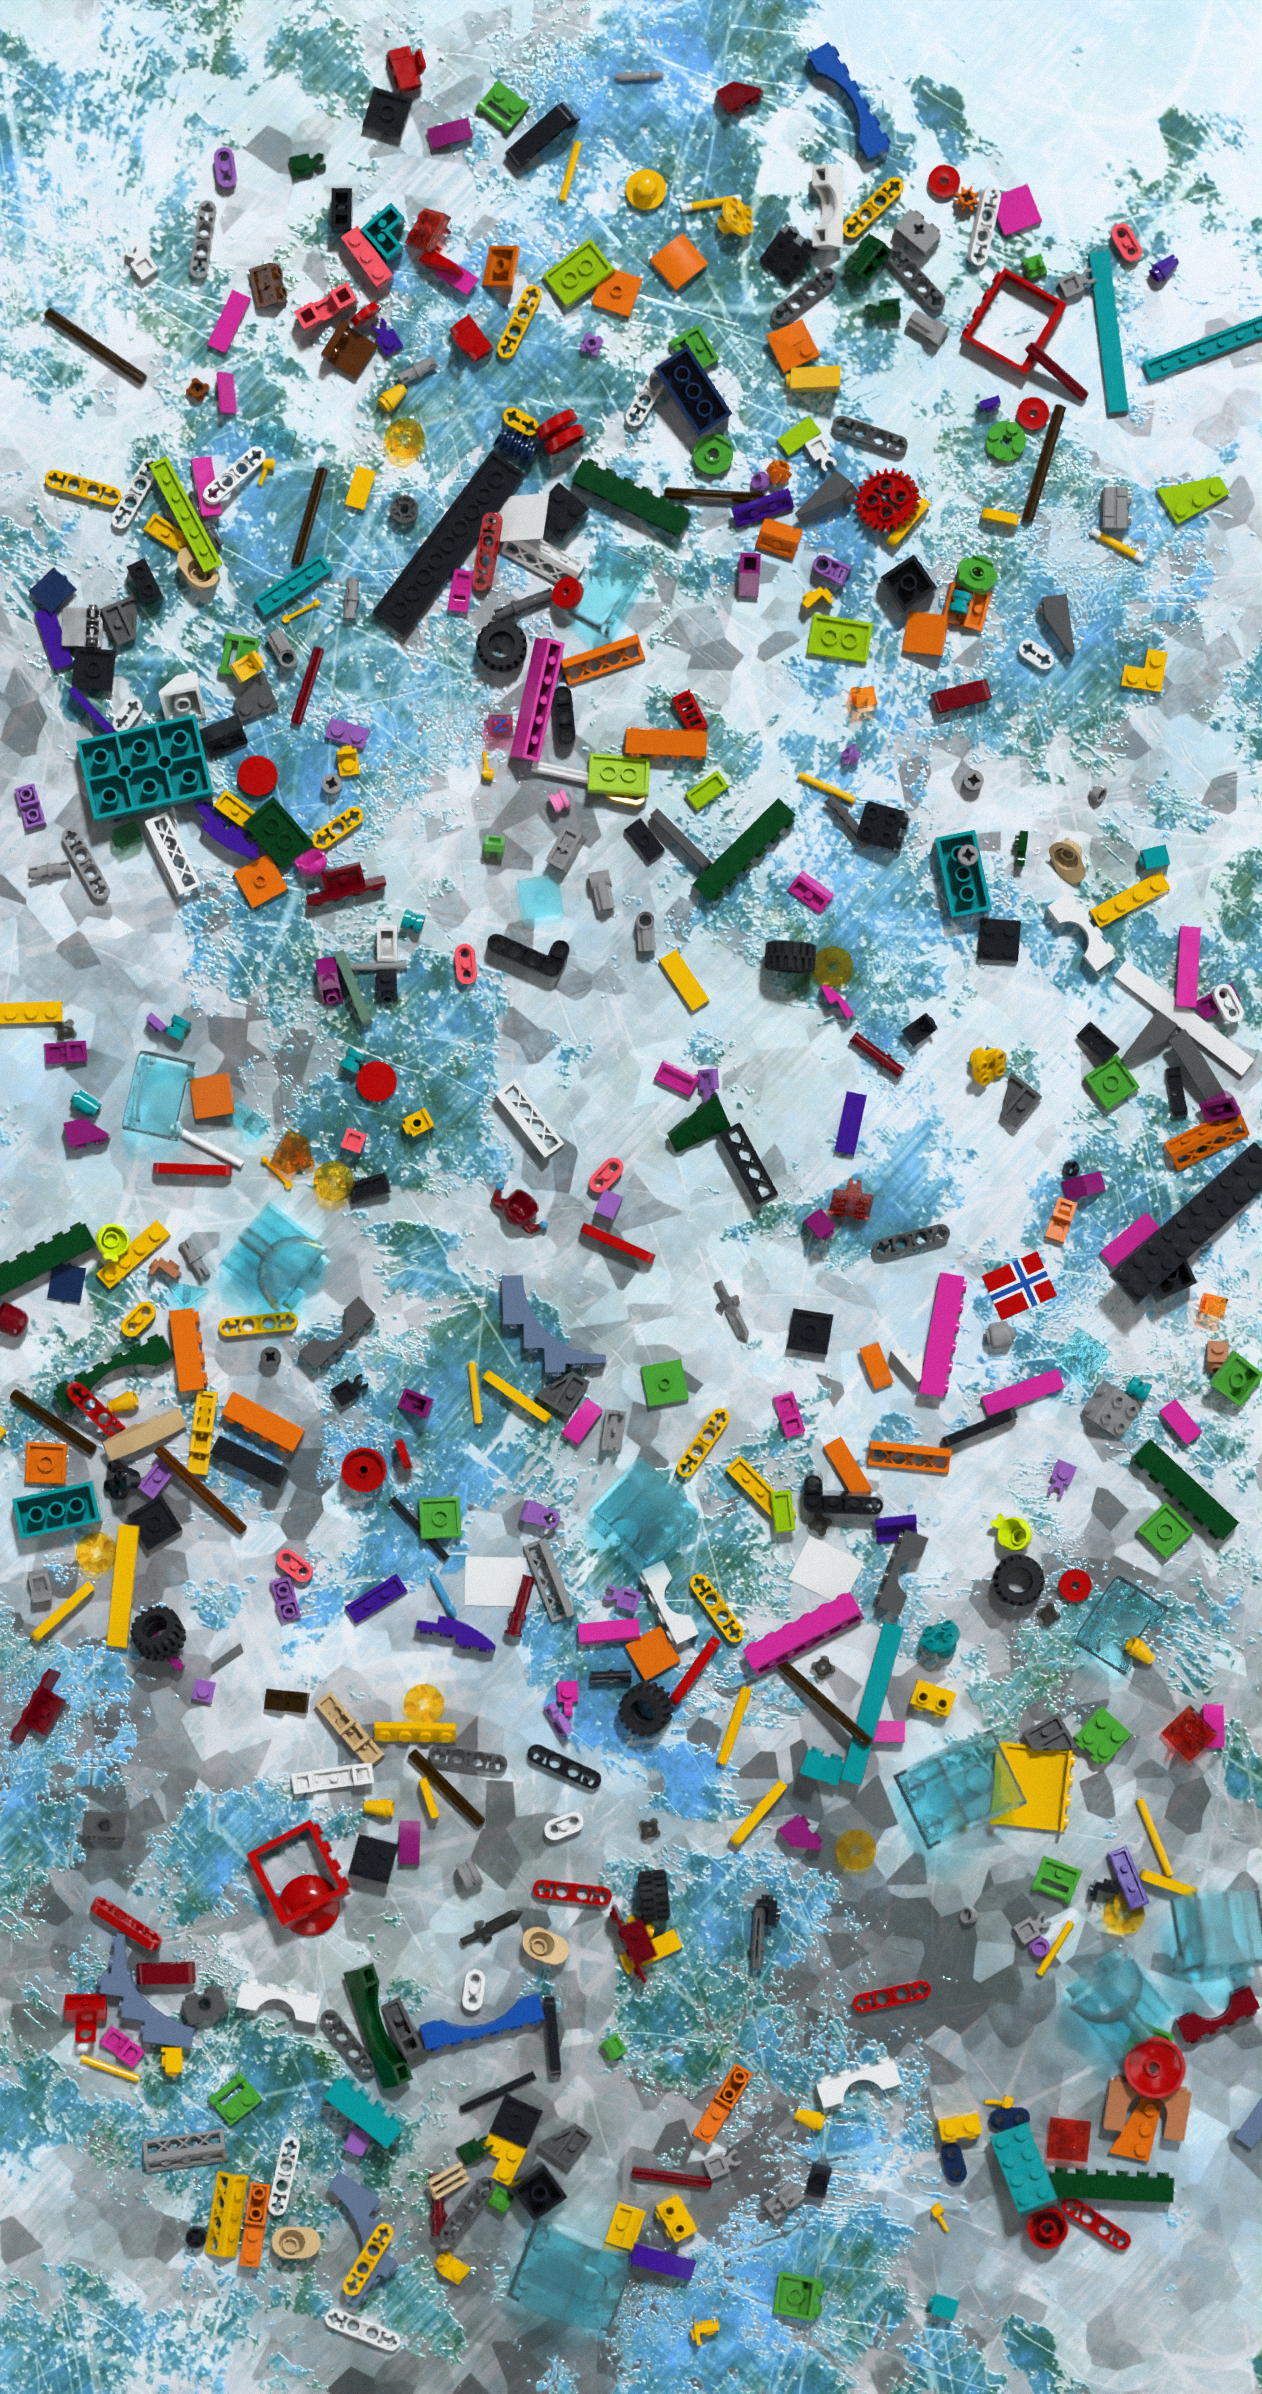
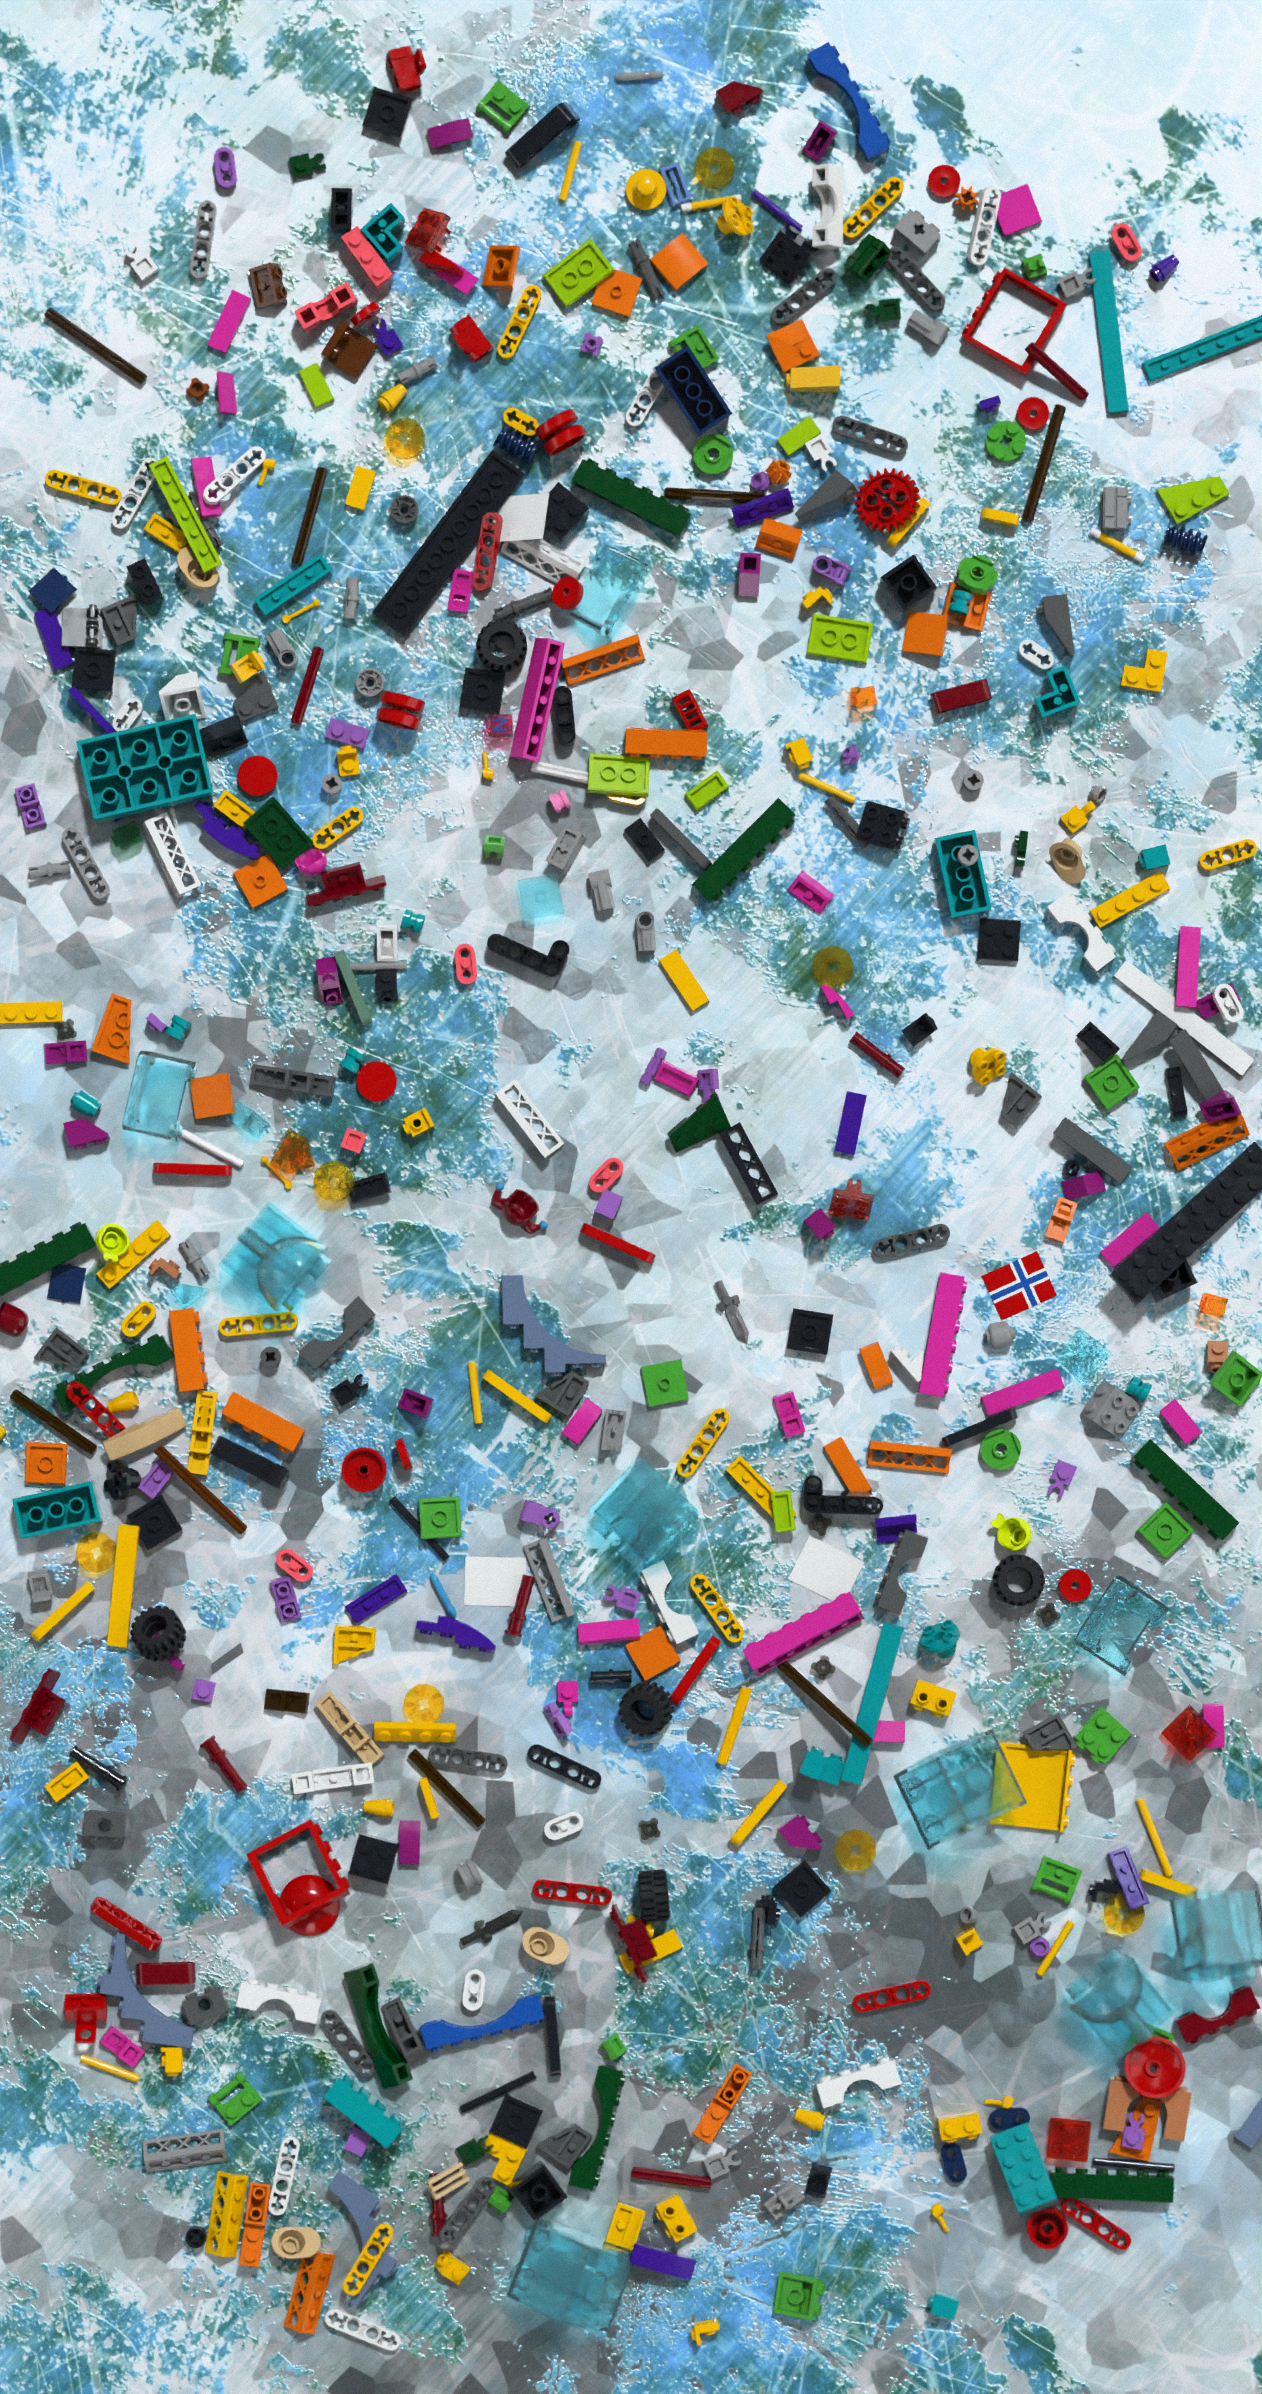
(62, 1349): none -> dark grey wing
(66, 1781): none -> yellow plate
(106, 1775): none -> black pin
(114, 1030): none -> orange wing
(218, 1756): none -> dark red pin
(292, 1080): none -> dark grey slope
(312, 2292): none -> orange fence
(316, 385): none -> lime tile
(352, 1641): none -> yellow wing
(364, 676): none -> light grey wheel
(400, 707): none -> red wheel
(482, 690): none -> black plate
(585, 2168): none -> dark green arch
(646, 269): none -> dark grey pin
(653, 1066): none -> medium lavender axle
(680, 200): none -> medium blue tile
(712, 156): none -> clear yellow plate
(776, 210): none -> dark purple bar
(790, 956): black tyre -> none
(799, 753): none -> yellow brick
(802, 1888): none -> black plate
(819, 141): none -> magenta slope
(969, 1940): none -> yellow panel
(1011, 1453): none -> bright green plate
(1062, 695): none -> teal brick
(1076, 818): none -> yellow plate
(1092, 1150): none -> dark grey slope
(1133, 2164): none -> black bar
(1134, 2135): none -> medium lavender plate
(1139, 1650): yellow cone -> none
(1184, 539): none -> dark blue piece
(1240, 844): none -> yellow beam

